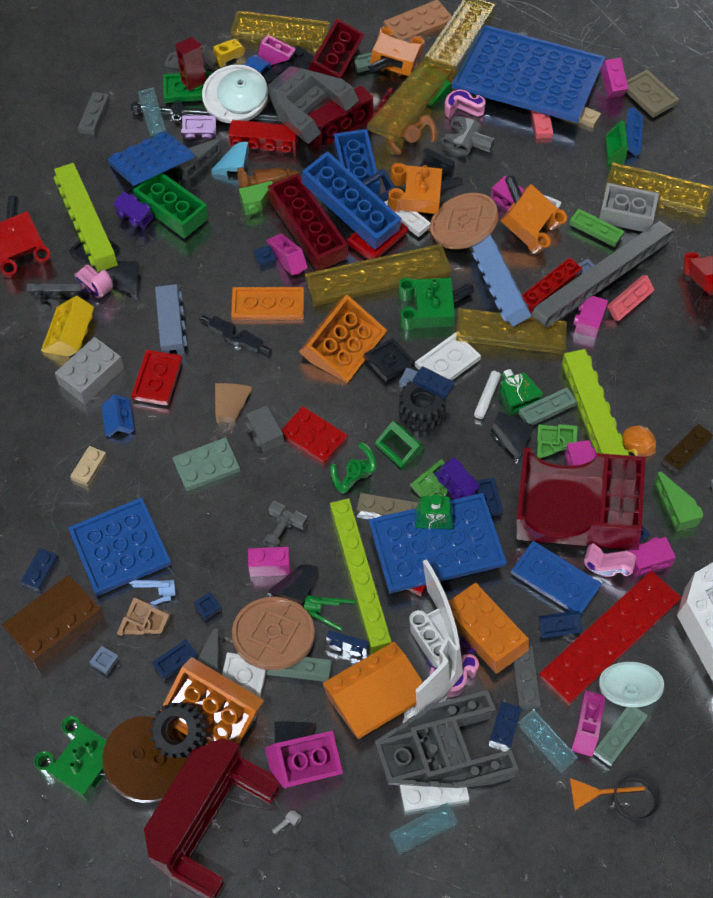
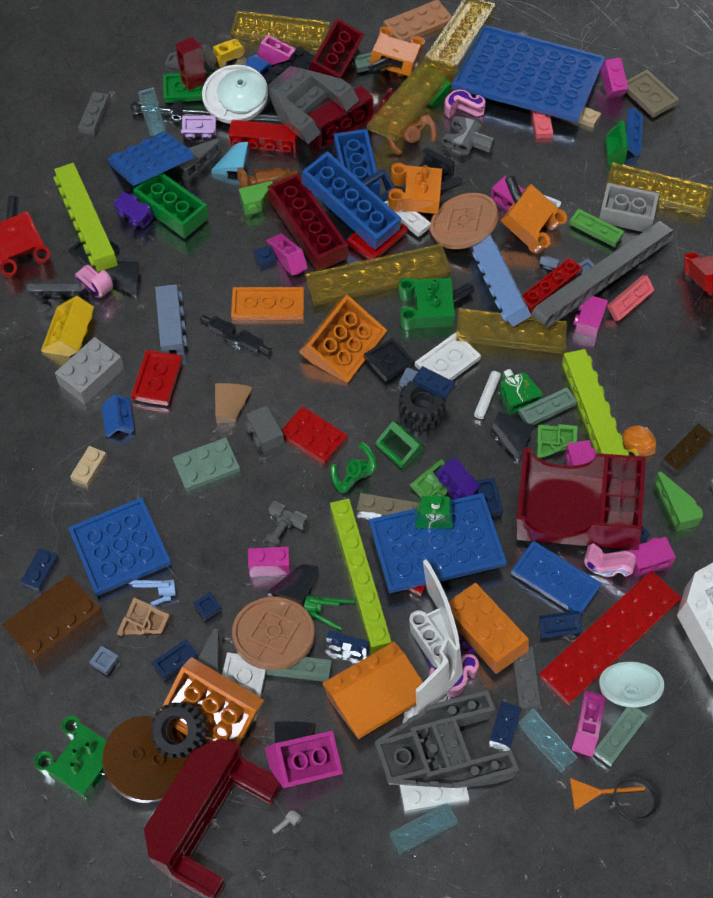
(549, 262): none -> sand blue plate

